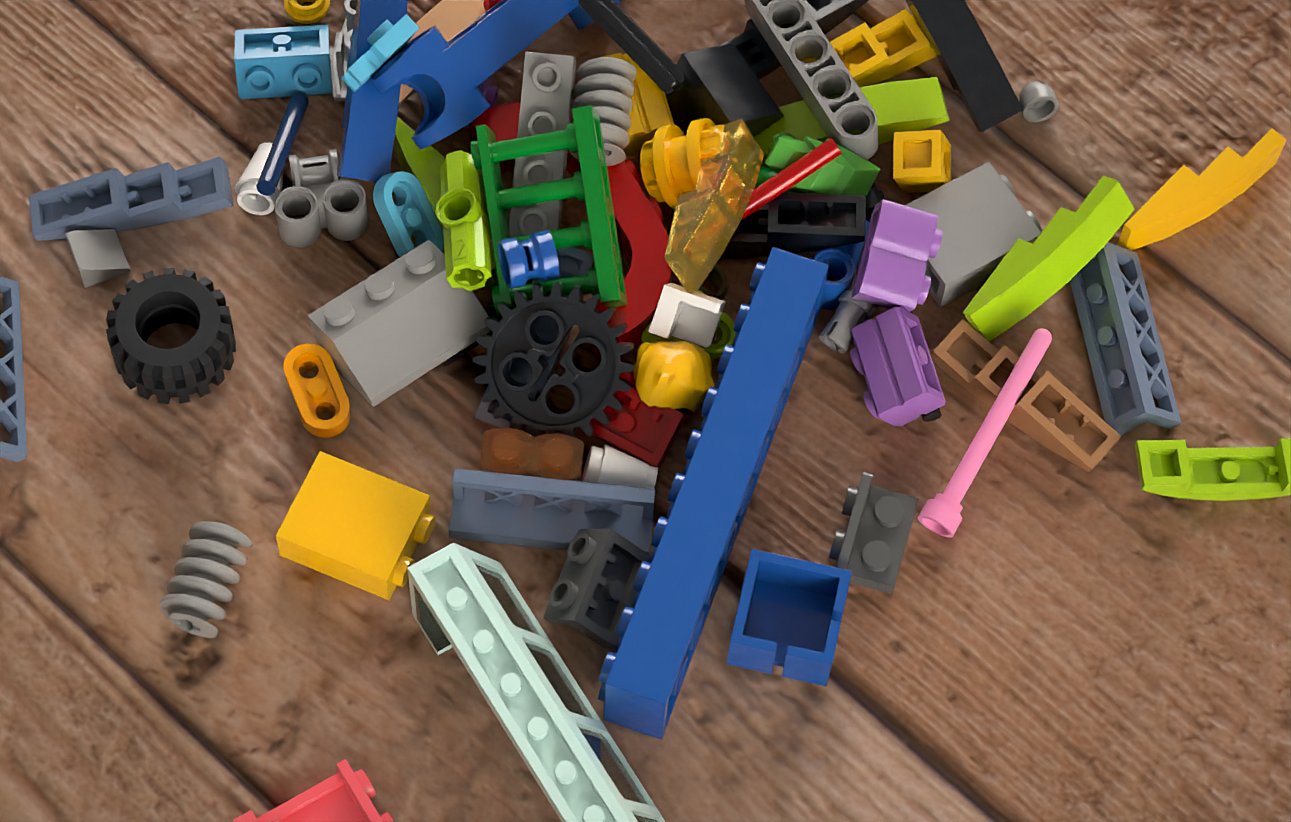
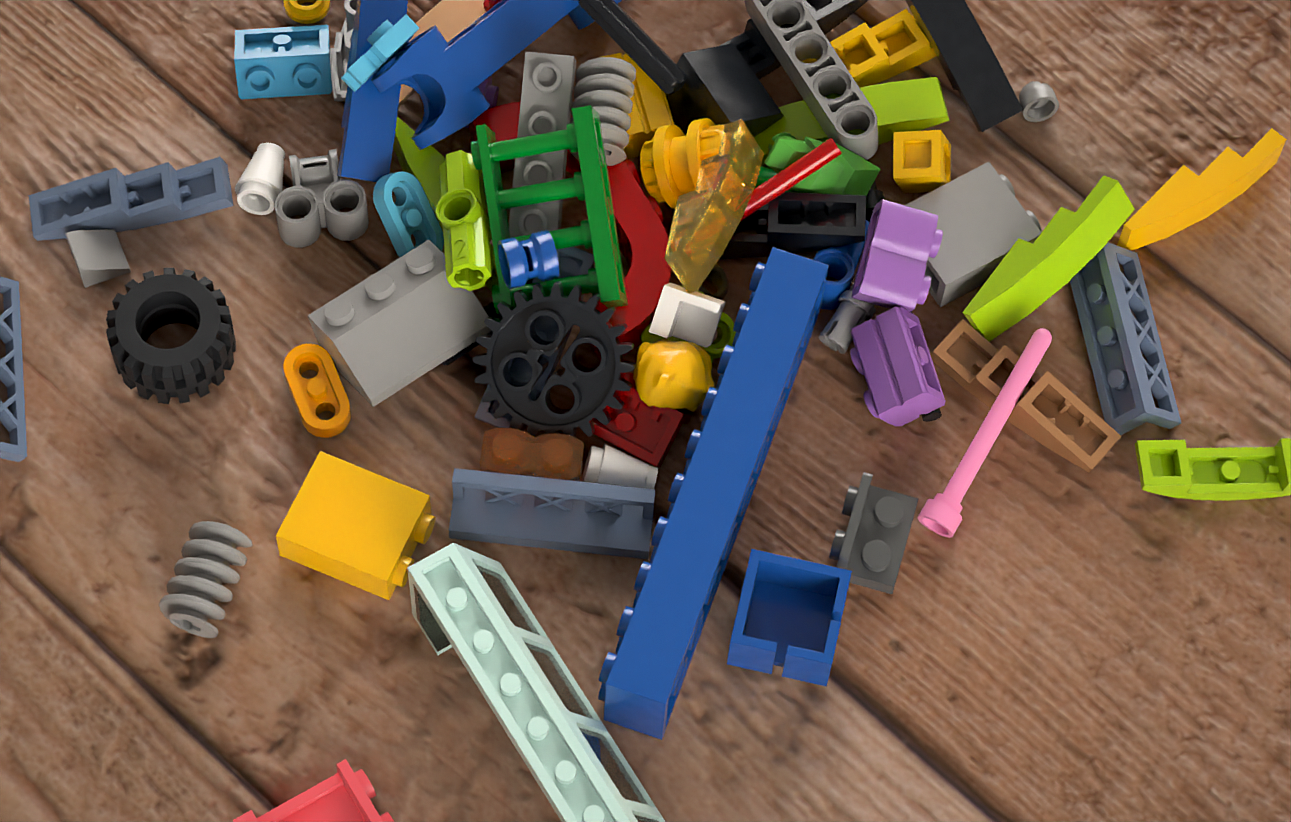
(282, 144): dark blue bar -> none
(596, 584): dark grey bracket -> none

